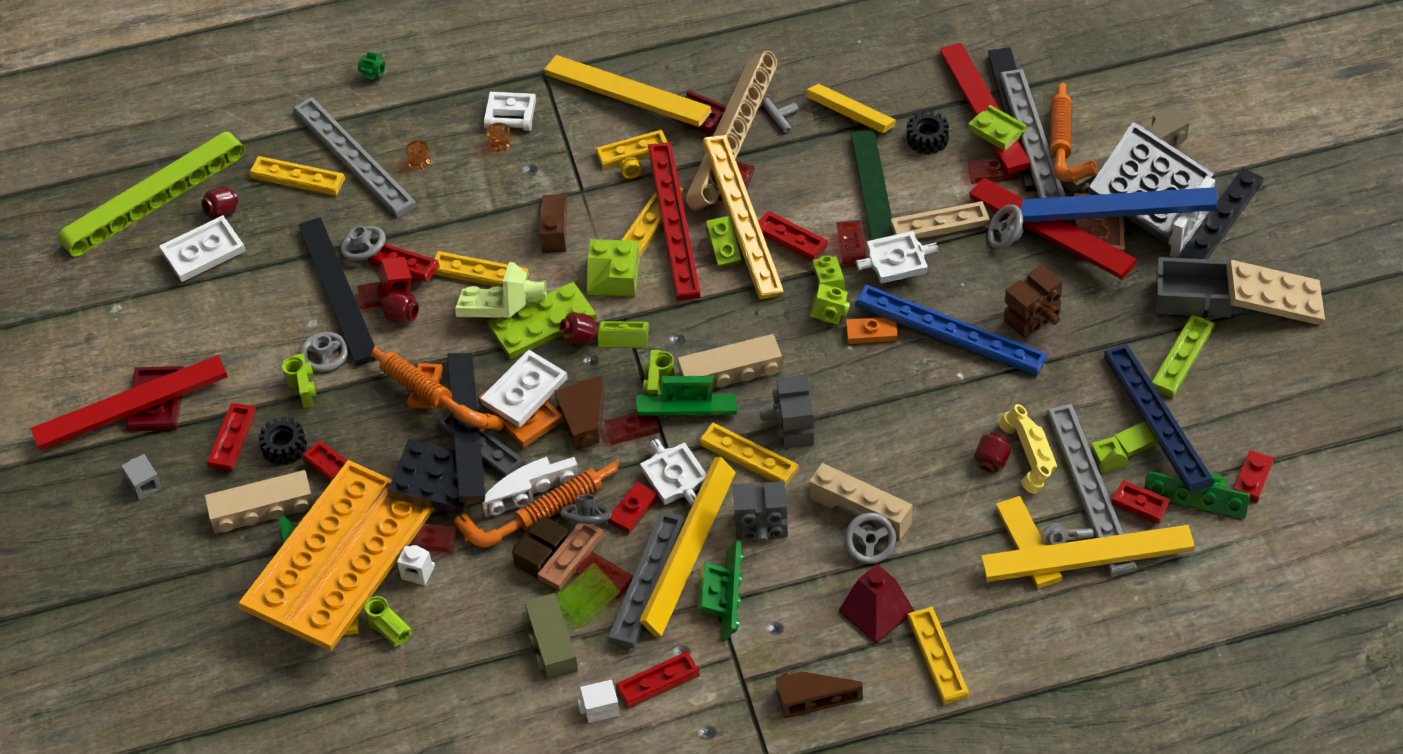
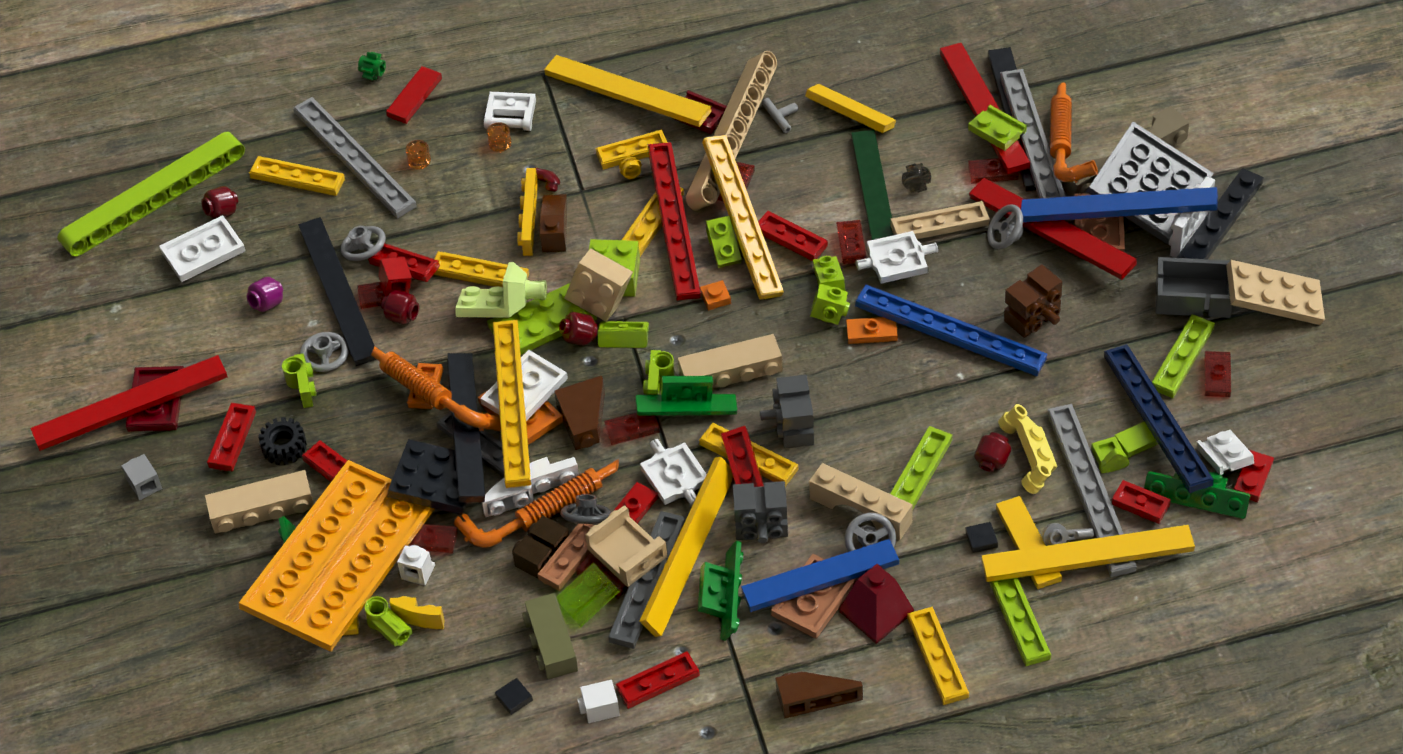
(265, 294): none -> magenta head
(414, 95): none -> red tile
(421, 616): none -> yellow slope
(511, 404): none -> yellow tile
(513, 696): none -> black tile
(528, 205): none -> yellow plate
(549, 177): none -> dark red arm
(598, 285): none -> tan brick
(625, 546): none -> tan panel
(715, 295): none -> orange plate
(742, 457): none -> red plate
(814, 610): none -> nougat plate
(818, 575): none -> blue tile
(916, 178): none -> clear smoke gear
(922, 465): none -> lime plate
(927, 142): black tyre -> none
(981, 537): none -> black tile
(1021, 621): none -> lime tile
(1217, 374): none -> clear red plate
(1225, 452): none -> white plate

